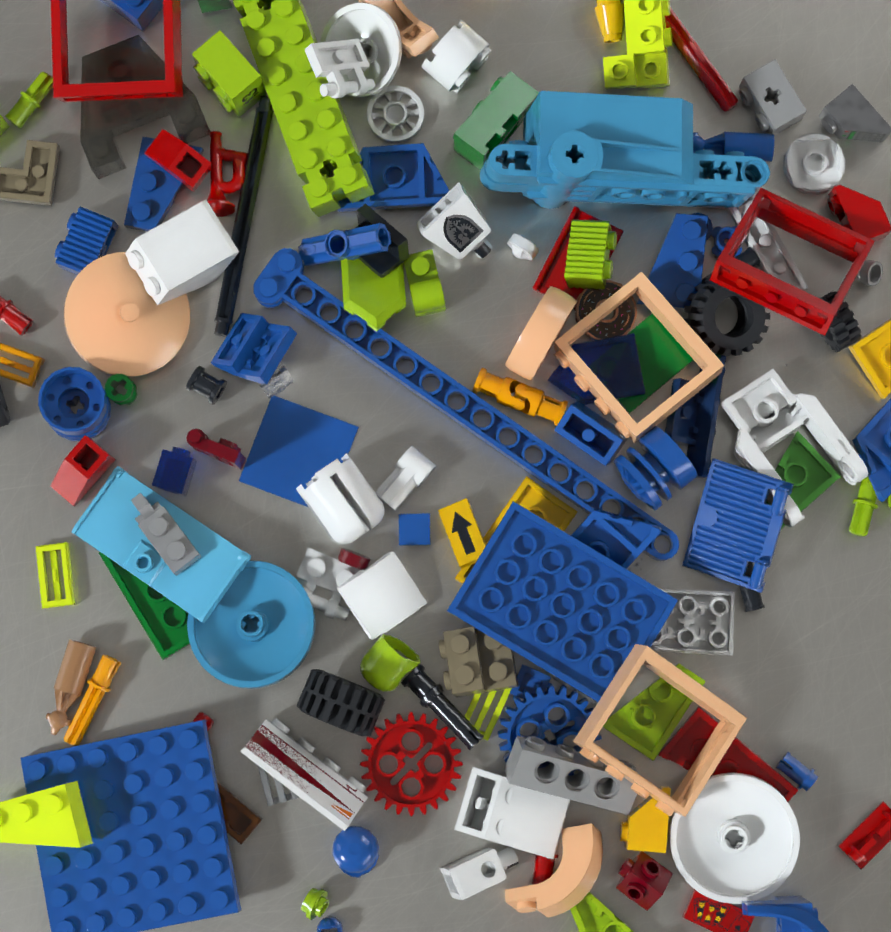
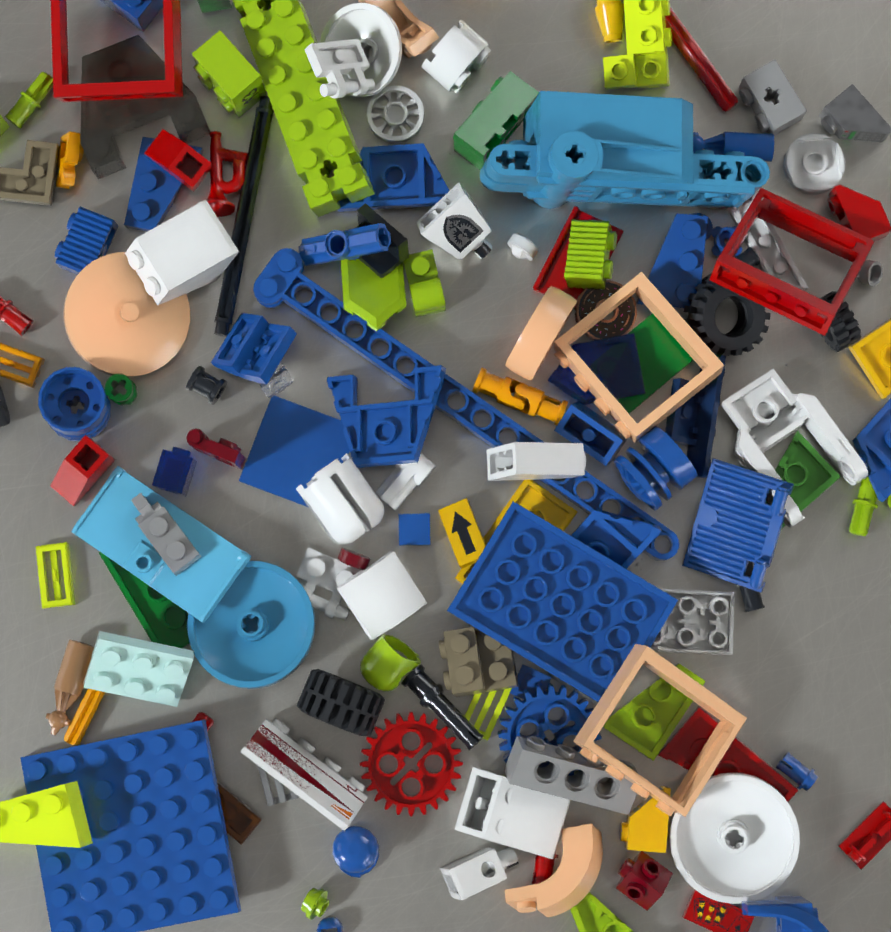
(69, 156): none -> light orange plate
(138, 669): none -> light aqua plate
(390, 430): none -> blue wing
(535, 461): none -> white slope

